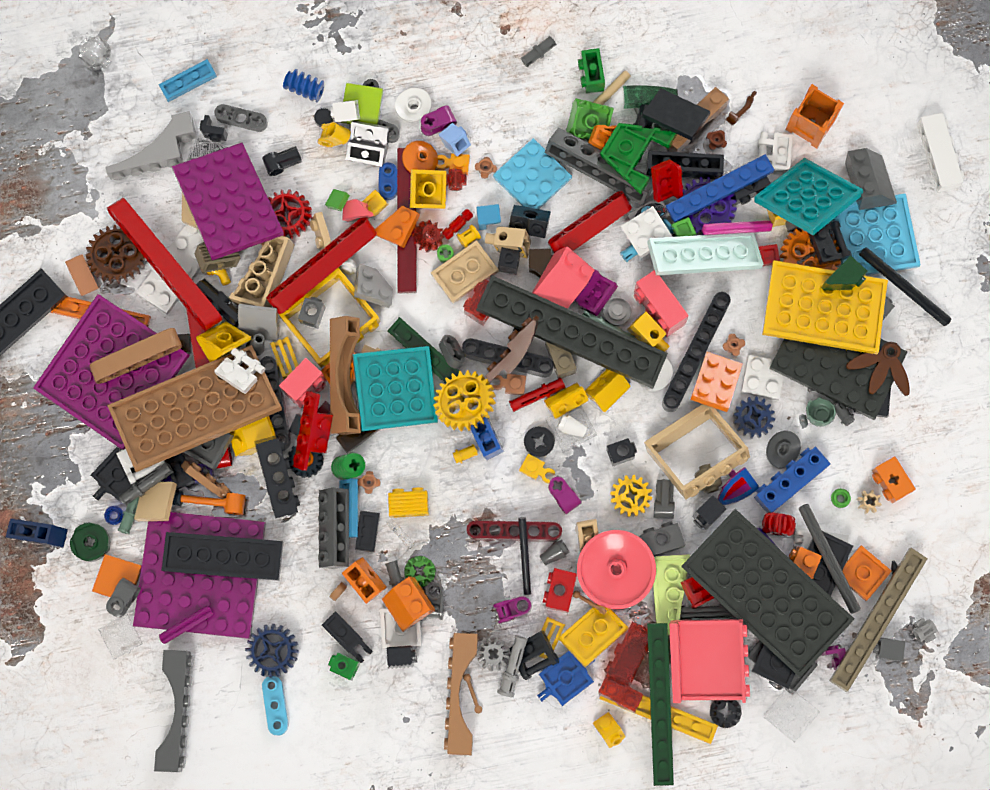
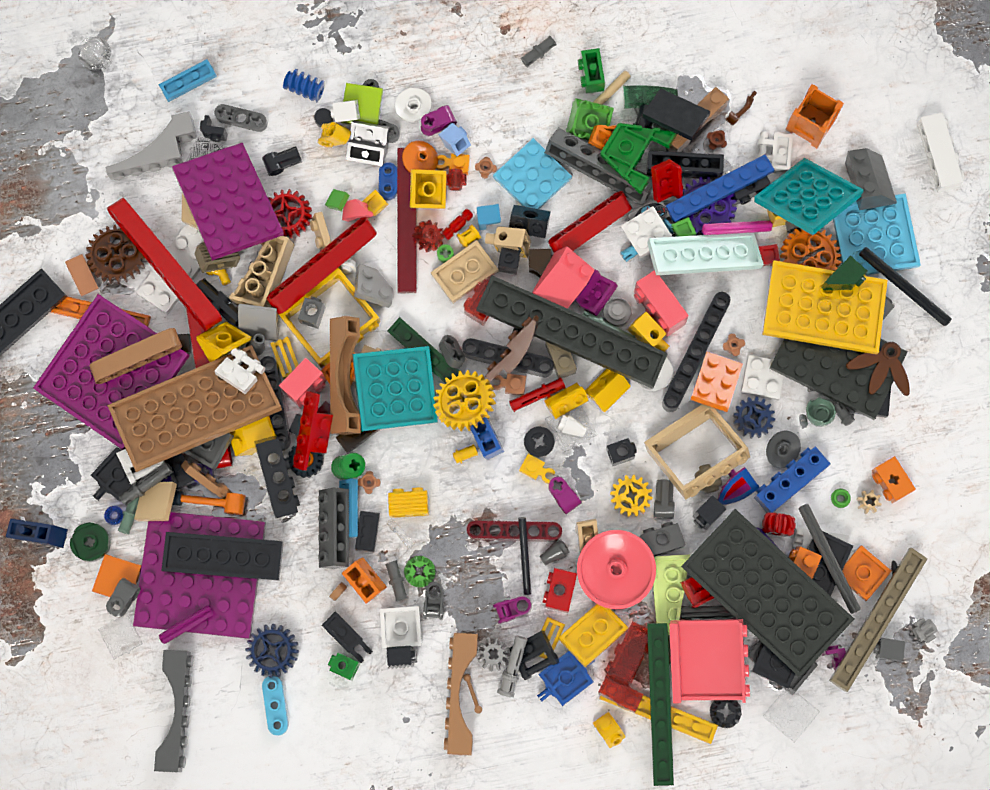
(398, 226): orange wing -> none
(408, 603): orange slope -> none
(576, 594): medium nougat hinge -> none
(824, 245): black plate -> none

